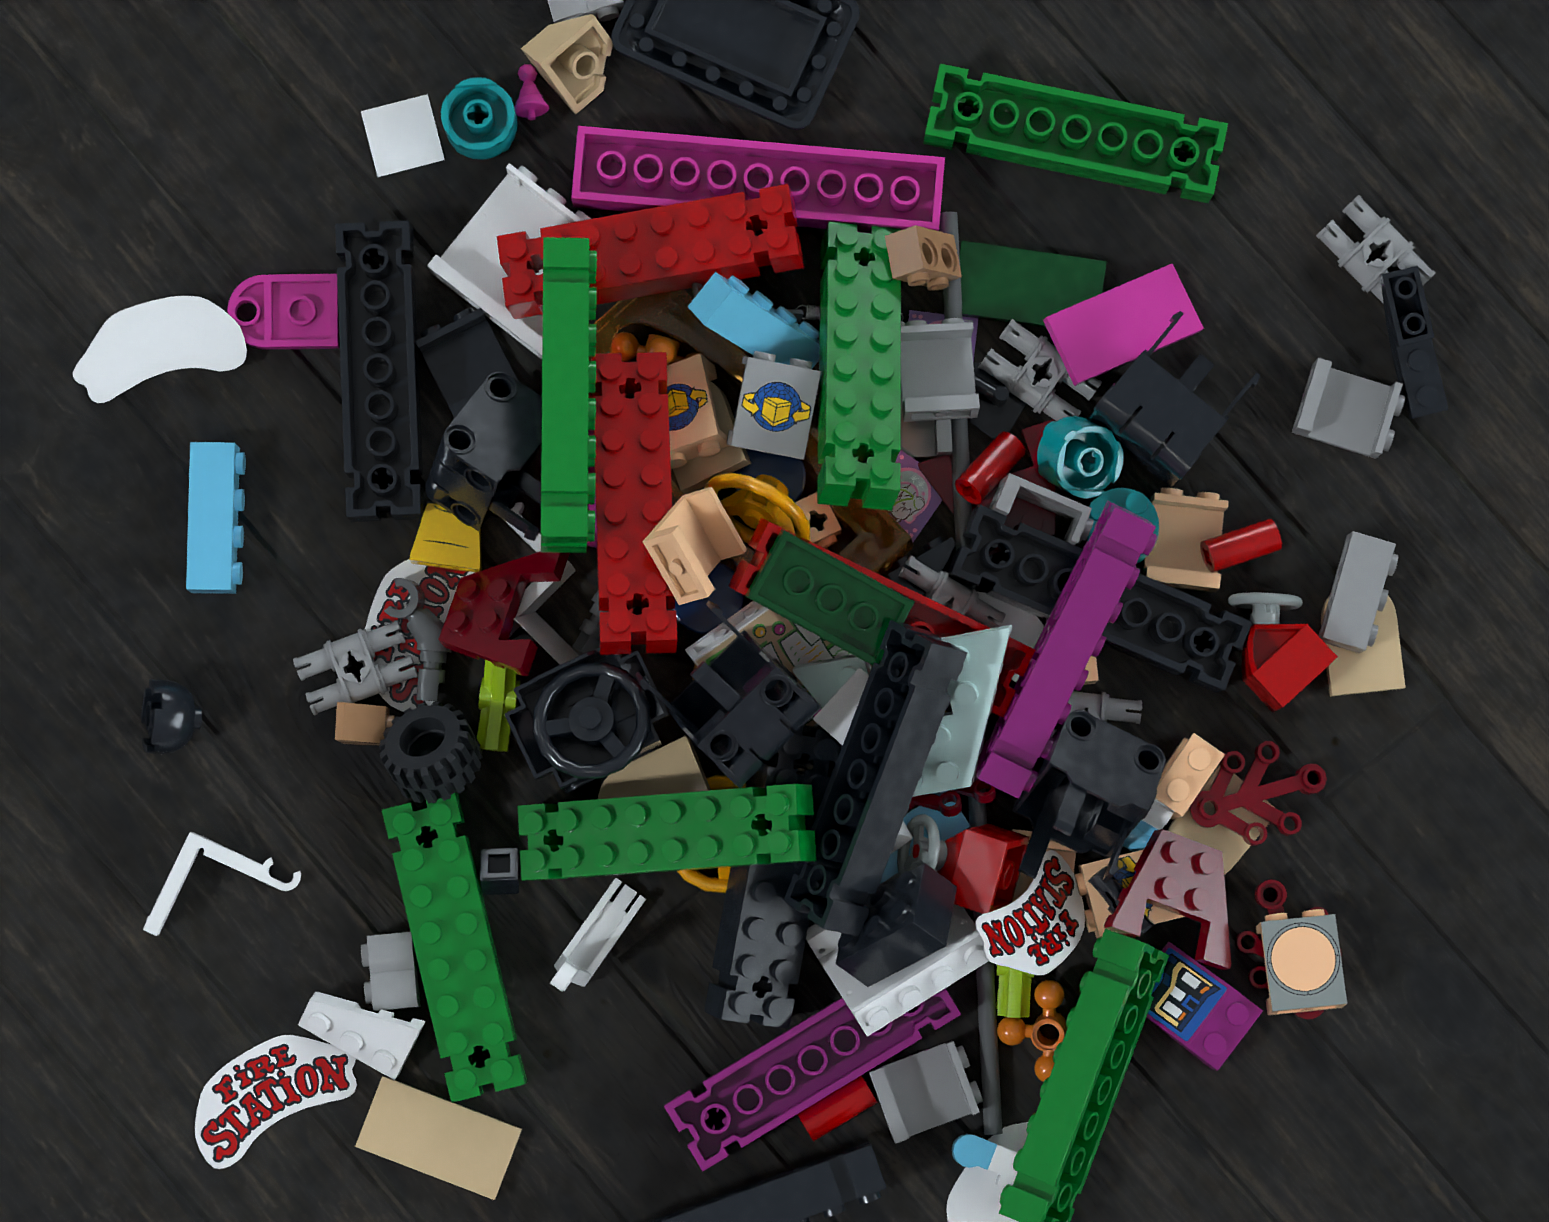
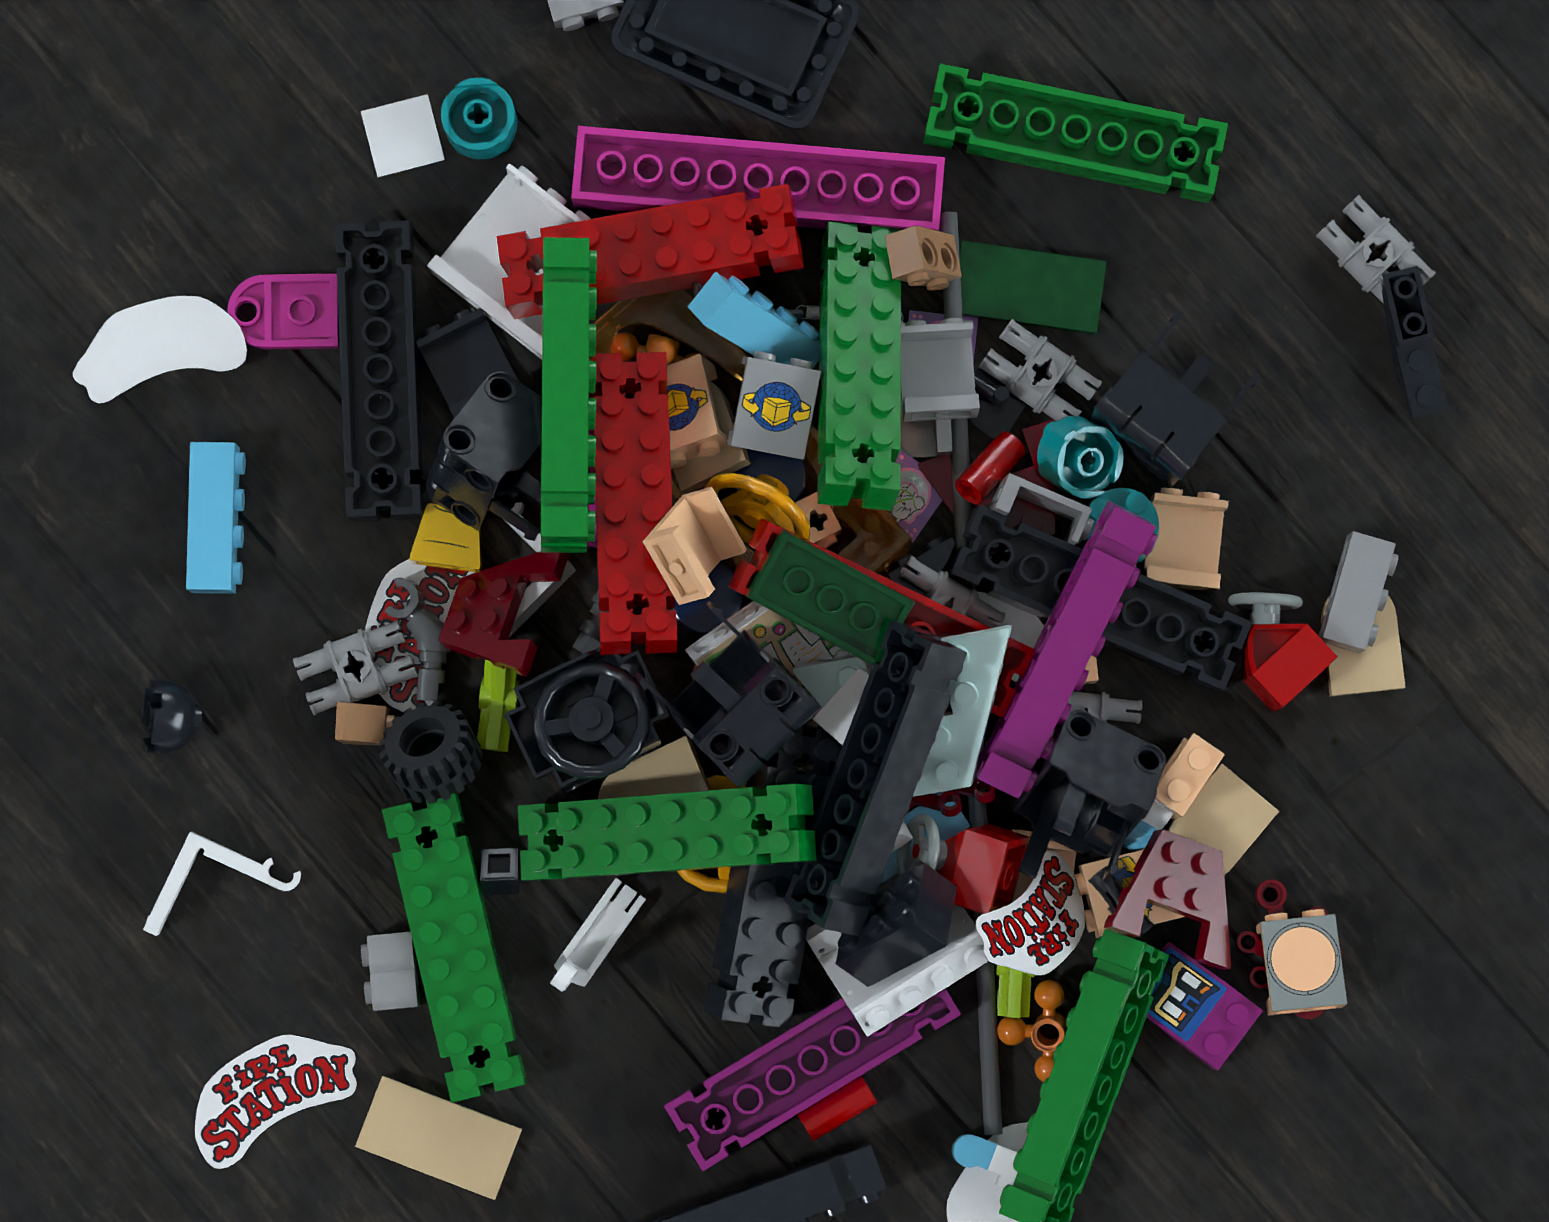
(366, 1035): white wing -> none
(530, 101): dark pink piece -> none
(547, 637): white sticker -> none
(572, 59): tan slope -> none
(925, 1090): light grey panel -> none
(1122, 324): dark pink tile -> none
(1241, 545): red piece -> none
(1251, 796): dark red plant -> none
(1348, 410): light grey panel -> none

